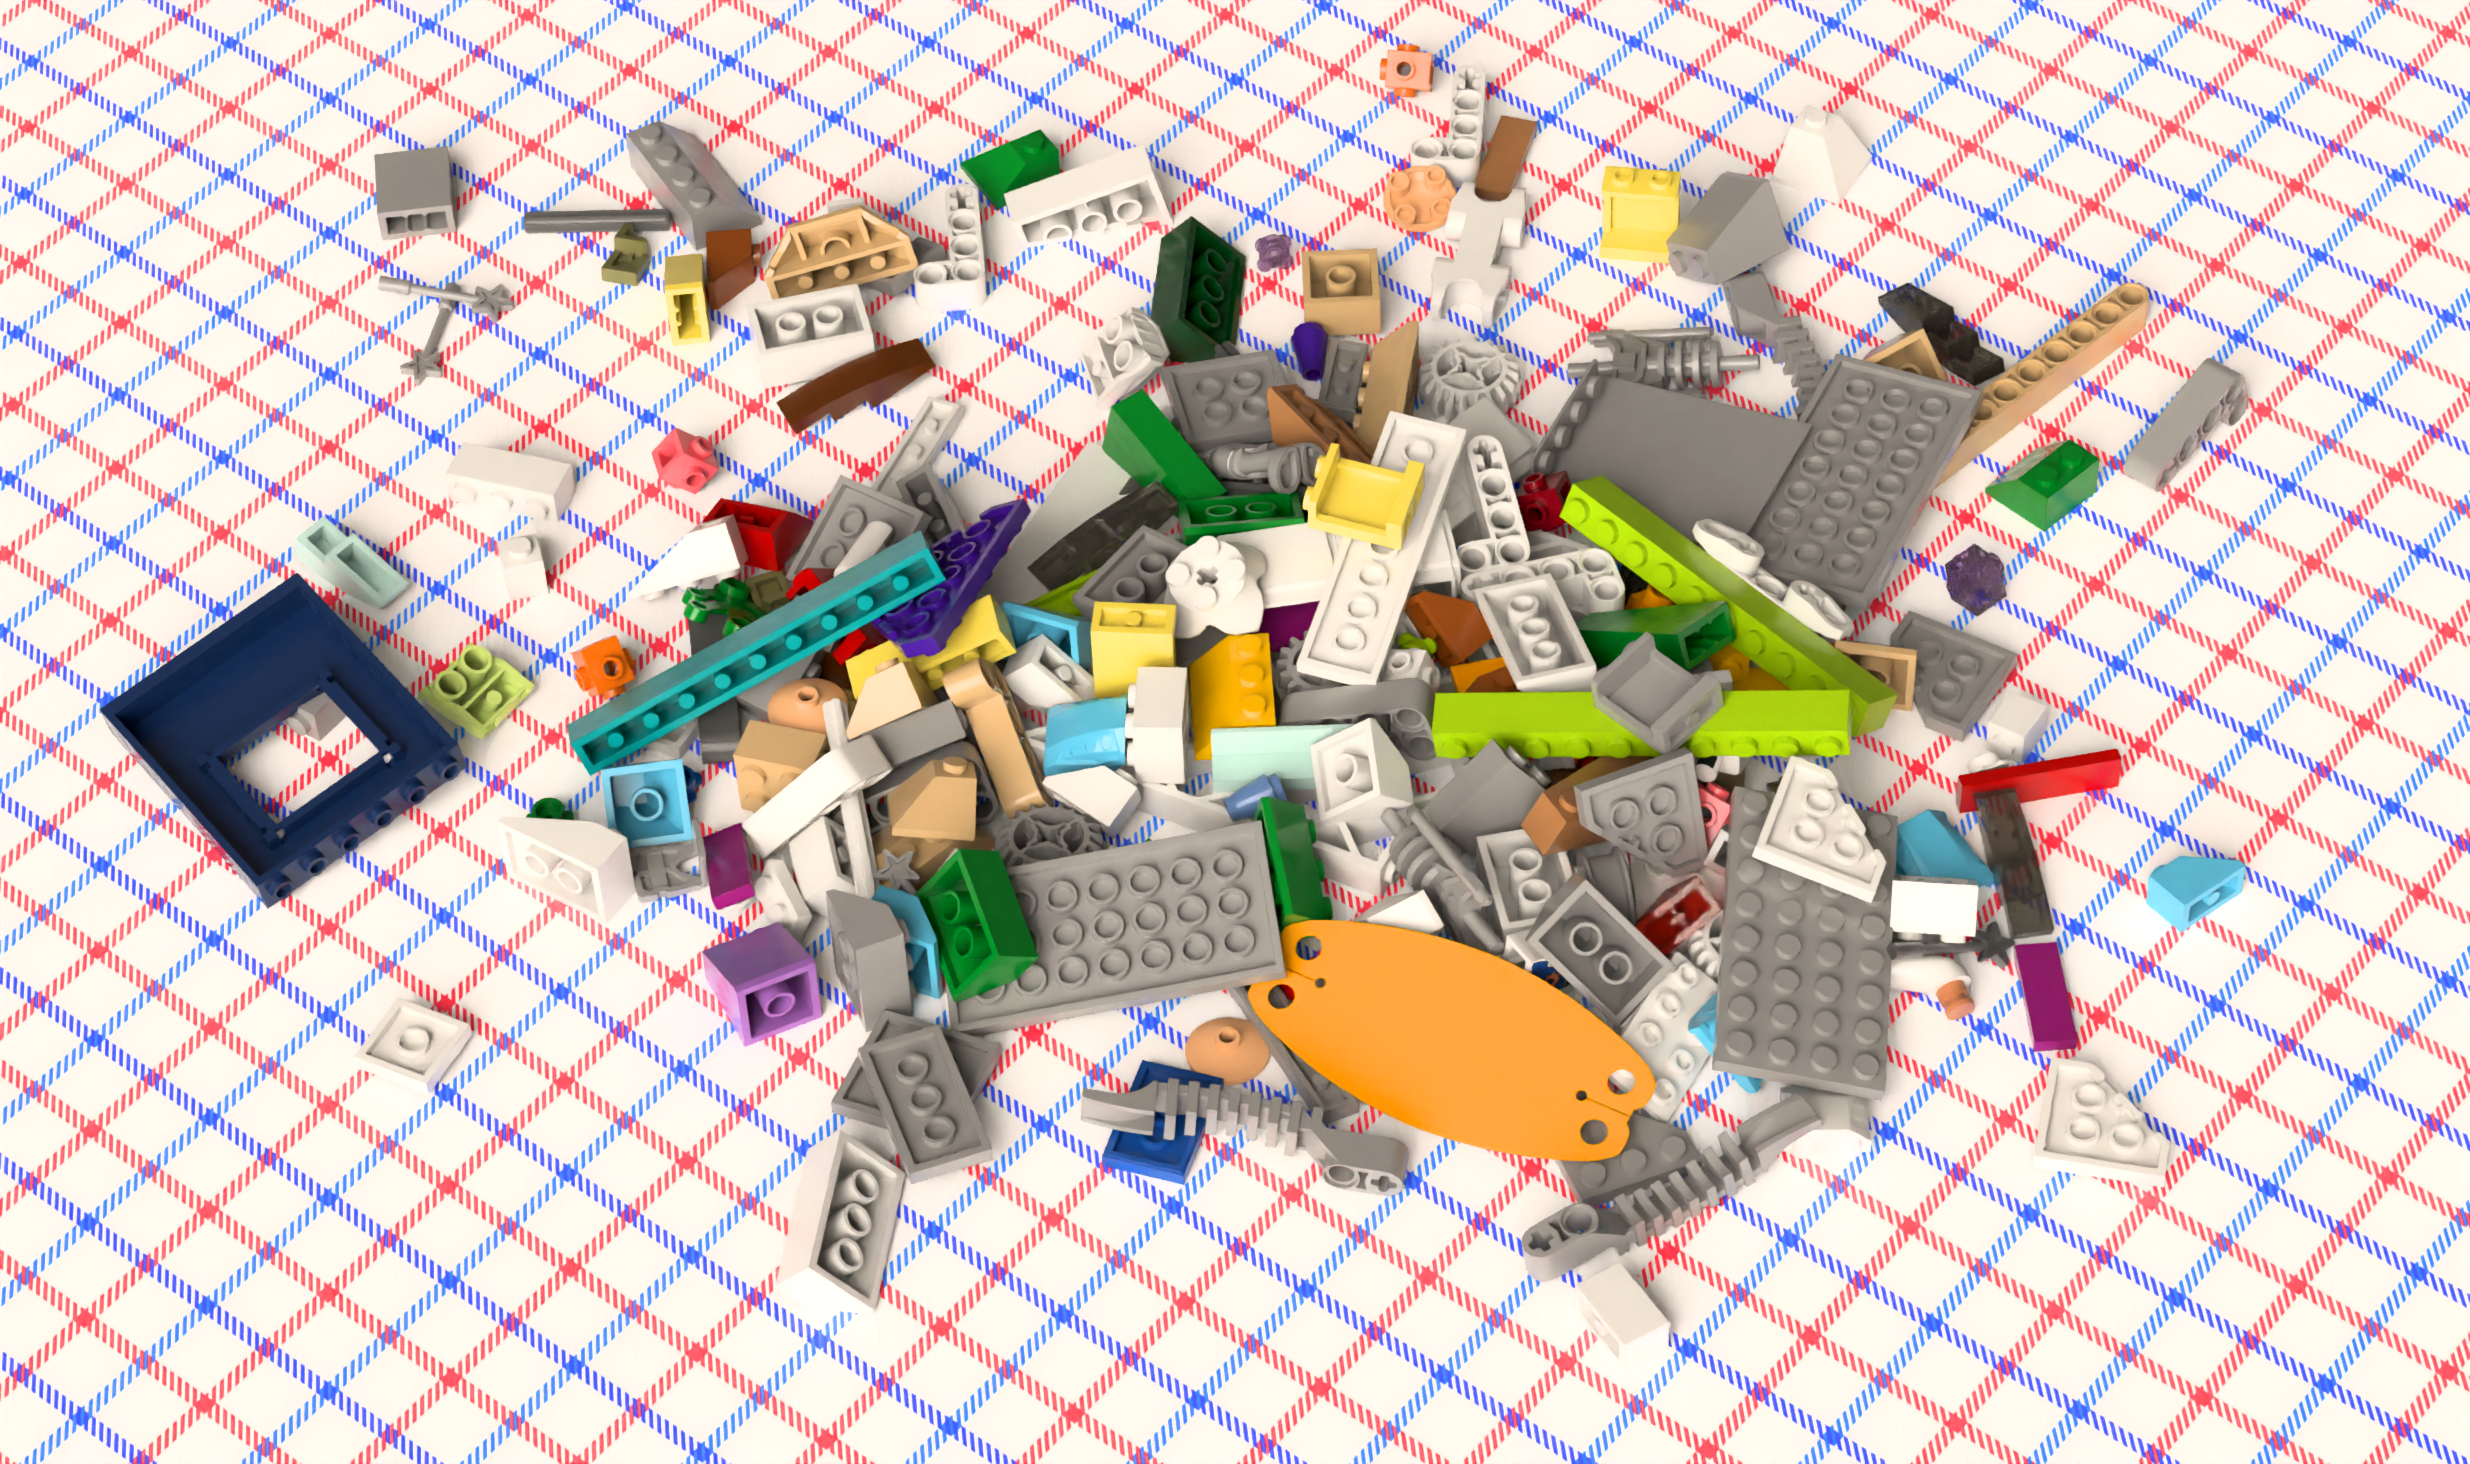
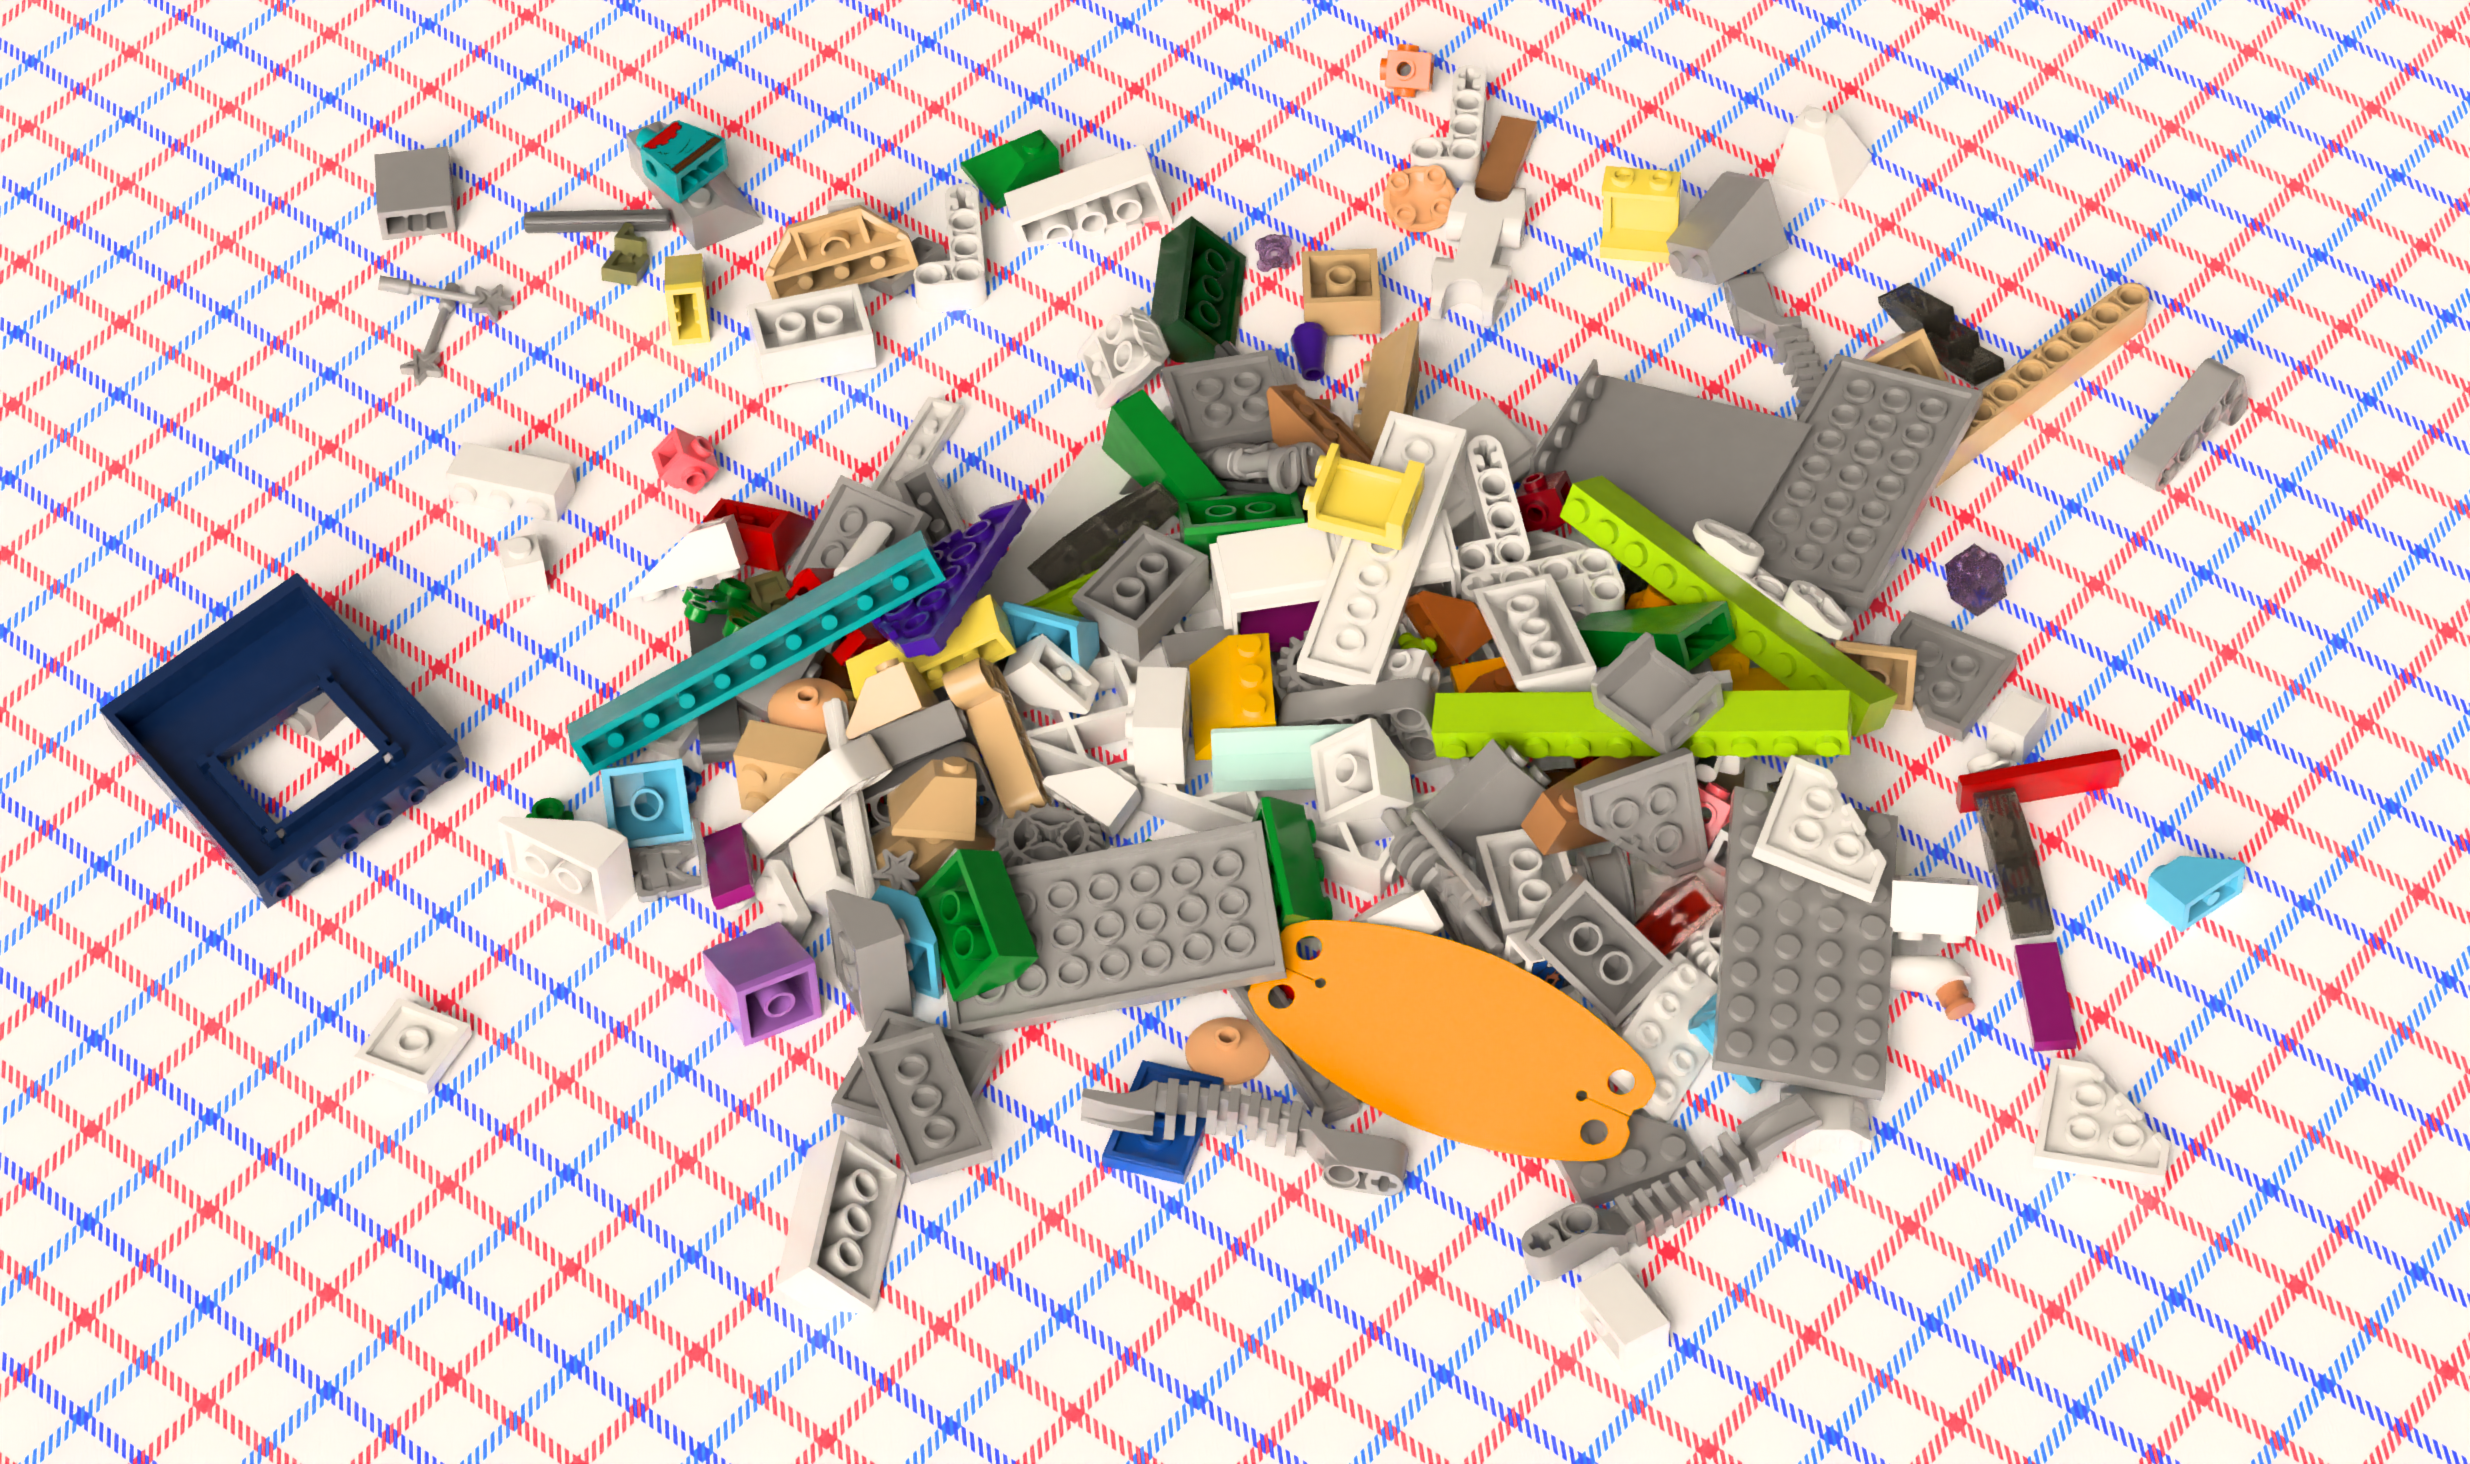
(348, 564): light aqua slope -> none
(477, 691): yellowish green slope -> none
(591, 663): orange brick -> none
(681, 158): none -> teal torso
(730, 264): dark orange slope -> none
(849, 385): reddish brown slope -> none
(1086, 735): medium azure slope -> none
(1130, 638): light yellow panel -> none
(1230, 603): white brick -> none
(1245, 801): medium blue cone -> none
(1343, 377): light grey tile -> none
(1464, 373): white gear -> none
(1645, 358): light grey bar -> none
(1936, 849): medium azure slope -> none
(1987, 943): flat silver piece -> none
(2047, 483): green slope -> none

